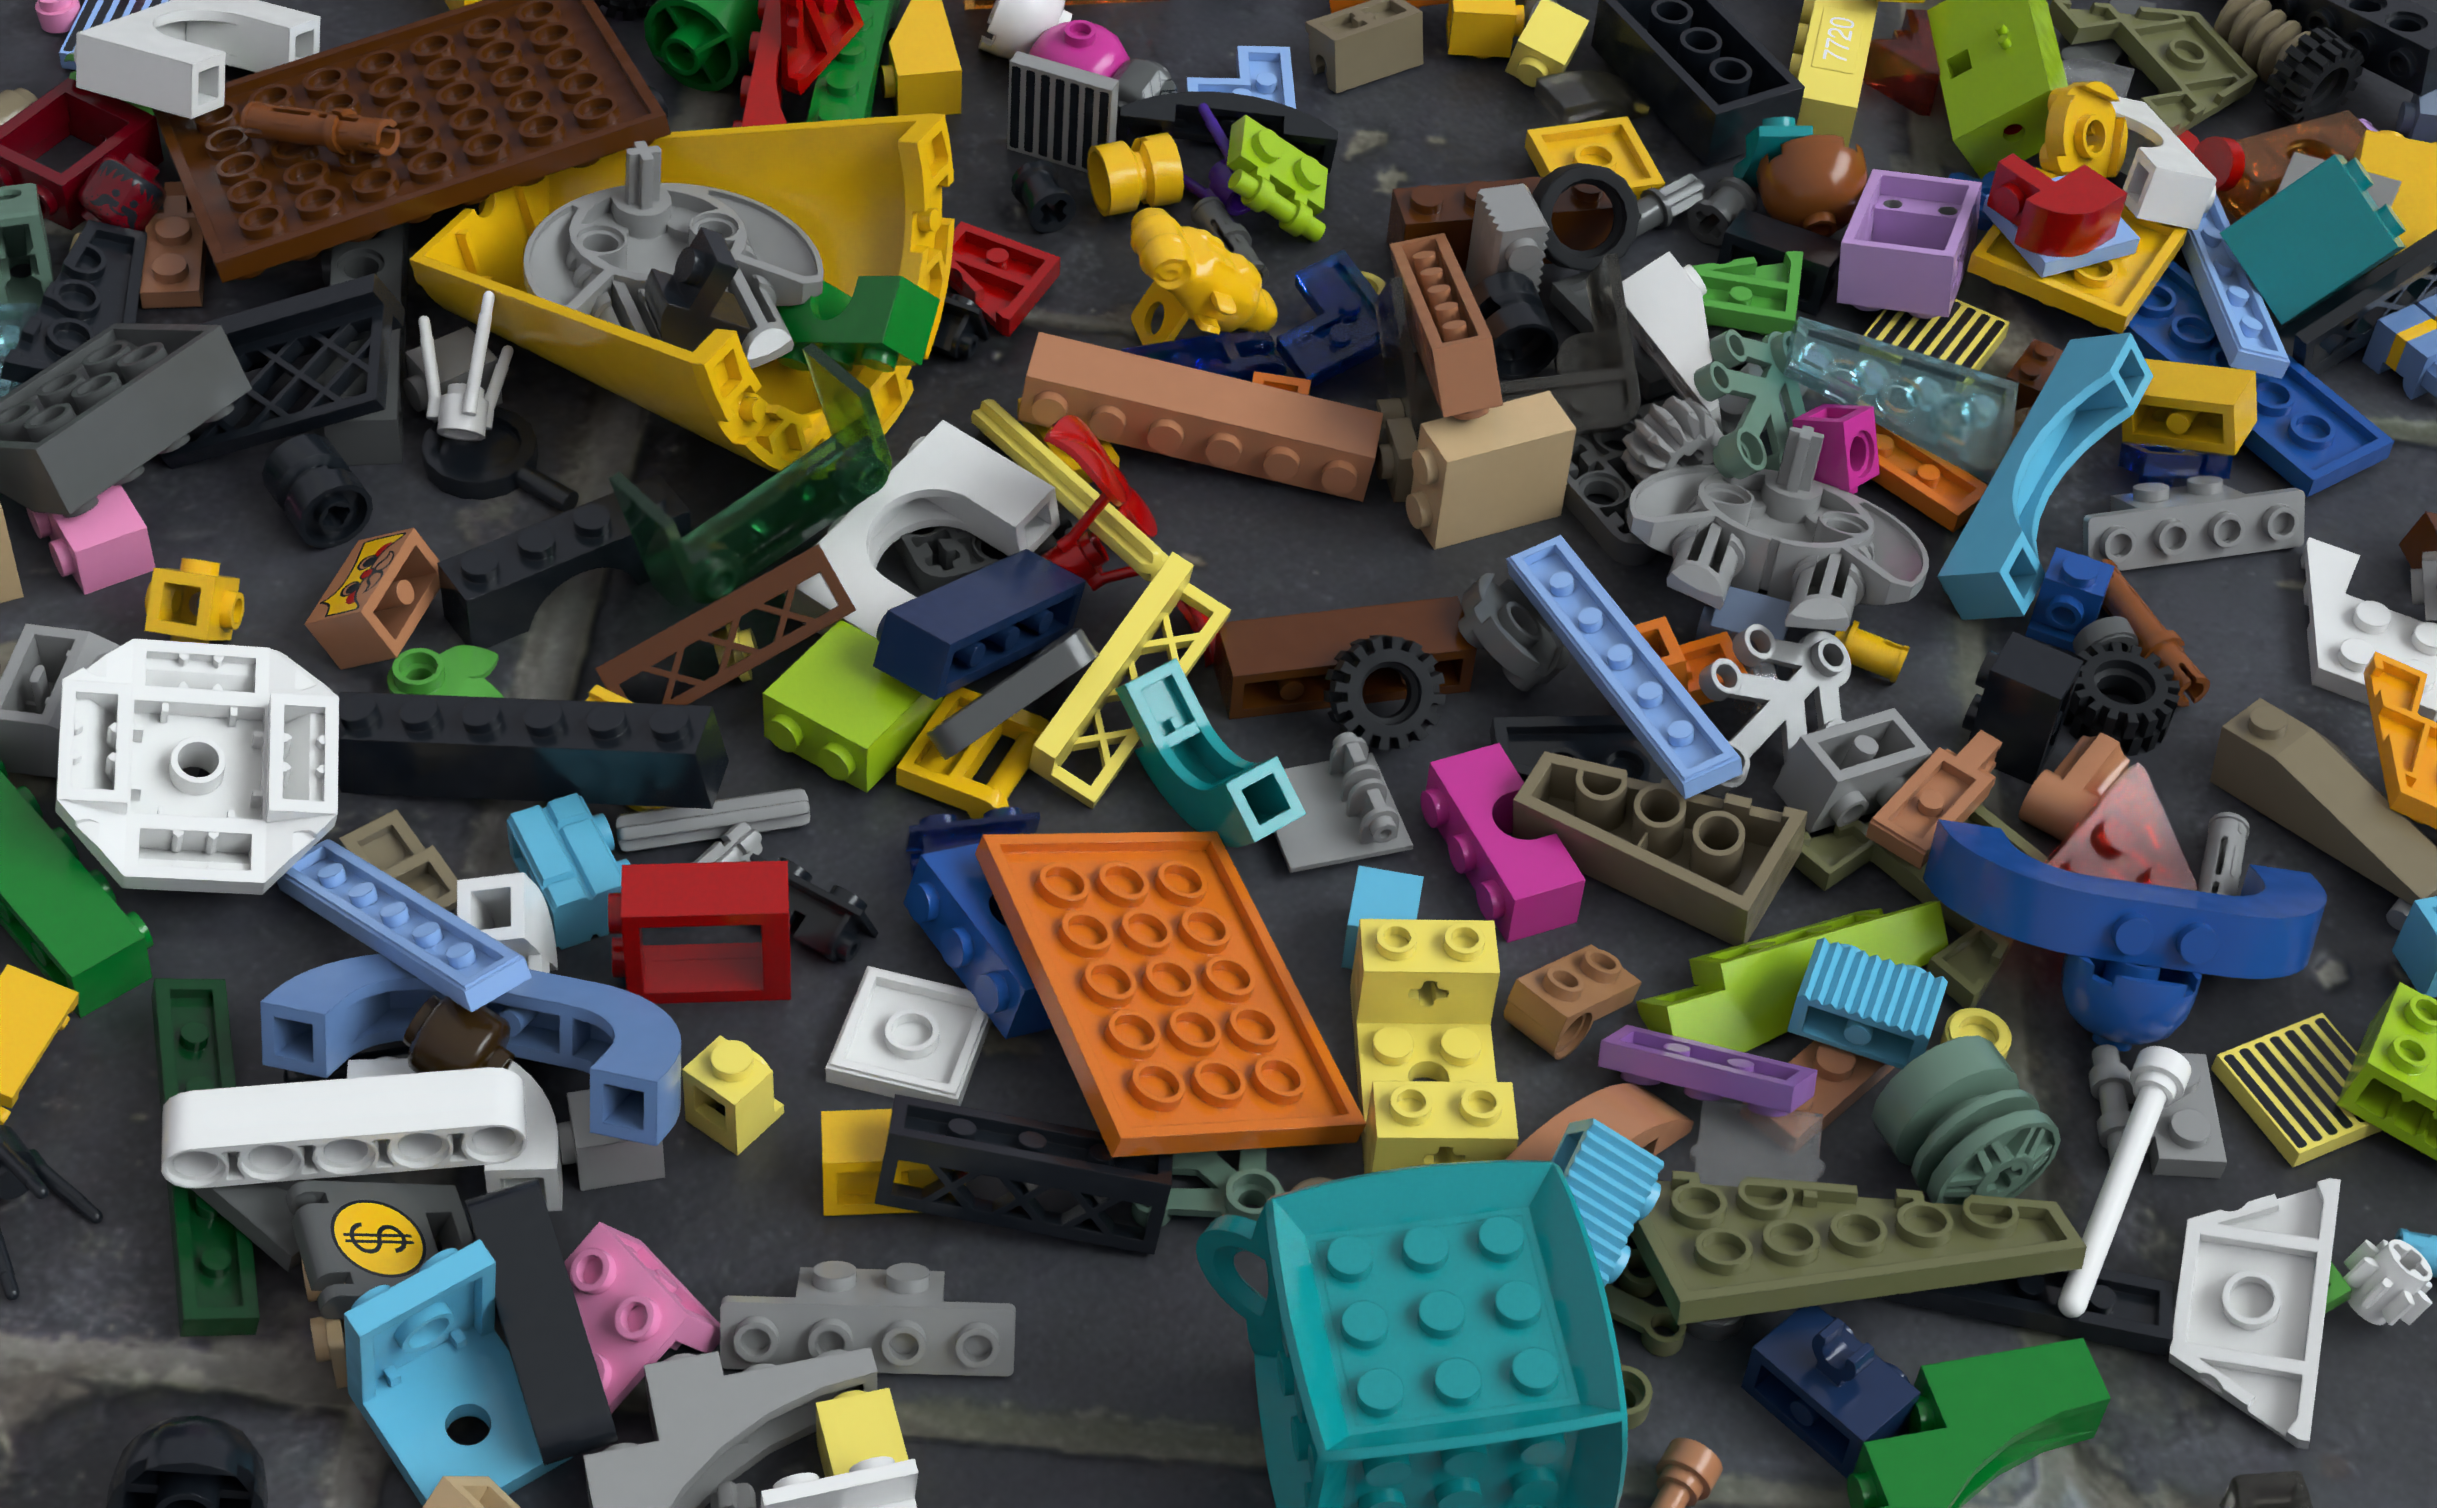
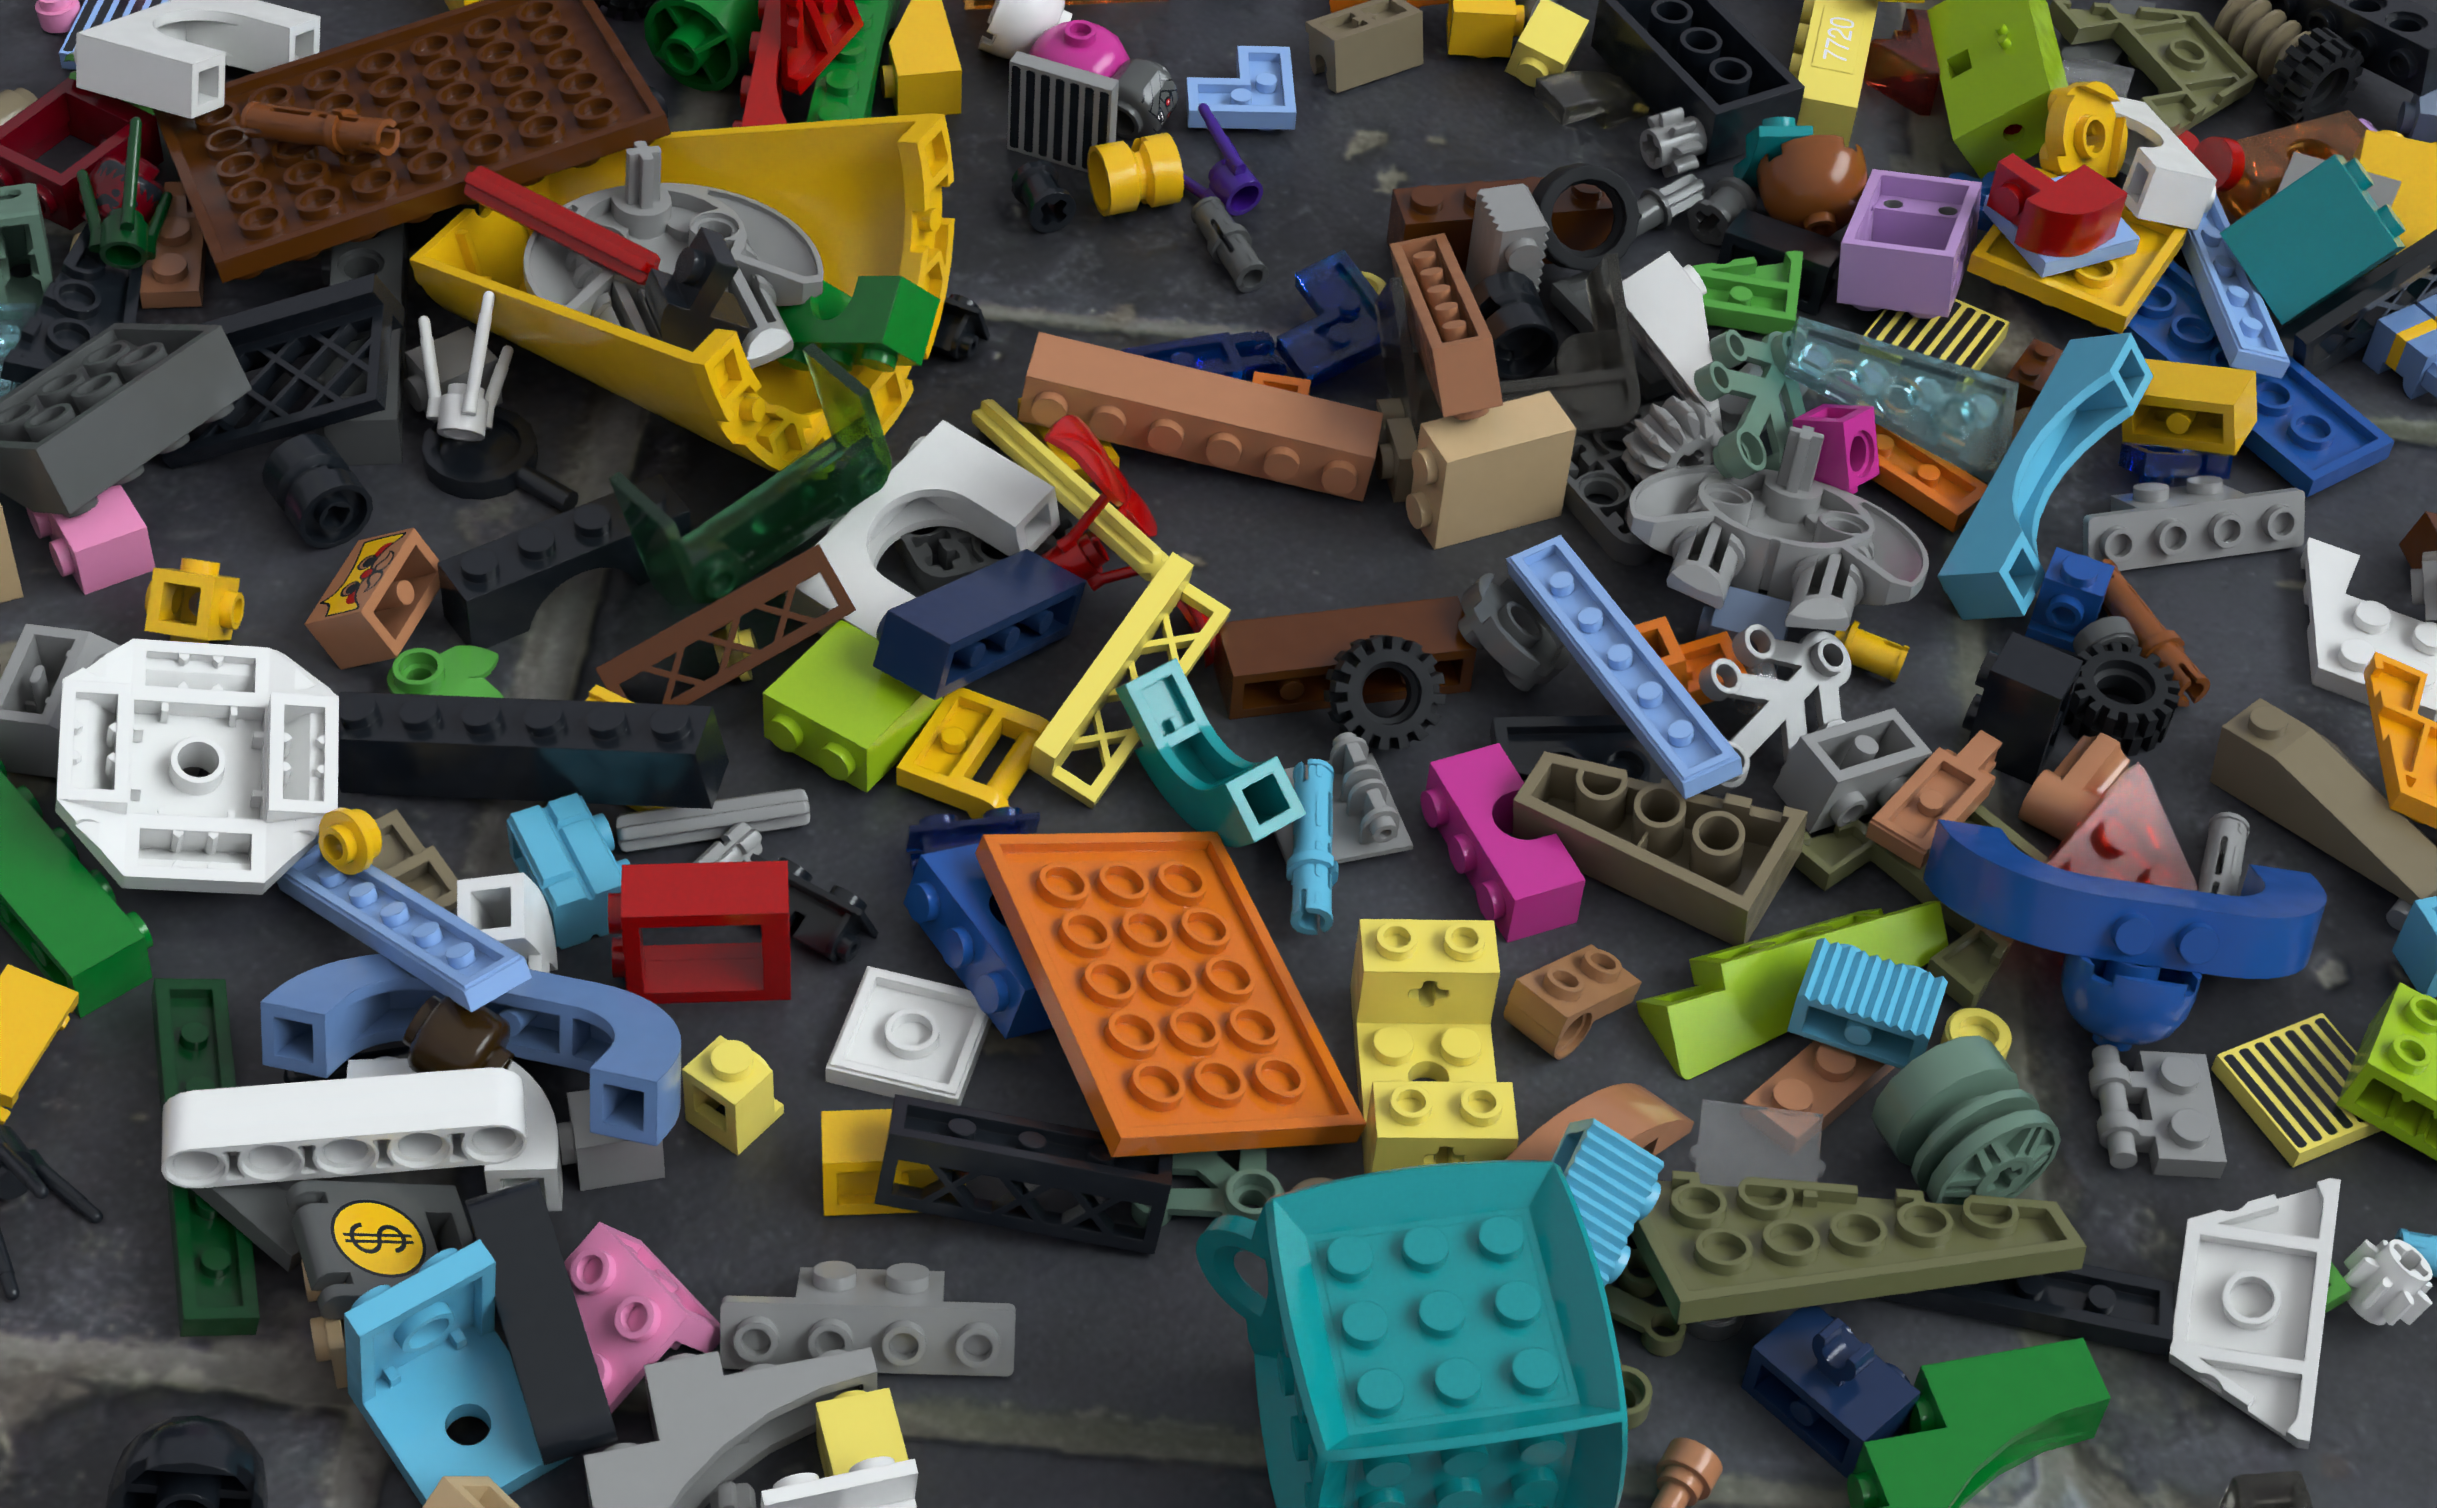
(124, 236): none -> dark green plant
(349, 839): none -> yellow plate
(560, 225): none -> red axle
(1000, 275): red wing -> none
(1041, 674): dark grey beam -> none
(1181, 119): black slope -> none
(1195, 281): yellow piece -> none
(1277, 178): lime plate -> none
(1312, 862): none -> medium azure pin
(1380, 896): medium azure brick -> none
(1600, 143): yellow plate -> none
(1673, 142): none -> light grey gear
(1707, 1070): medium lavender plate -> none
(2157, 1082): white piece -> none

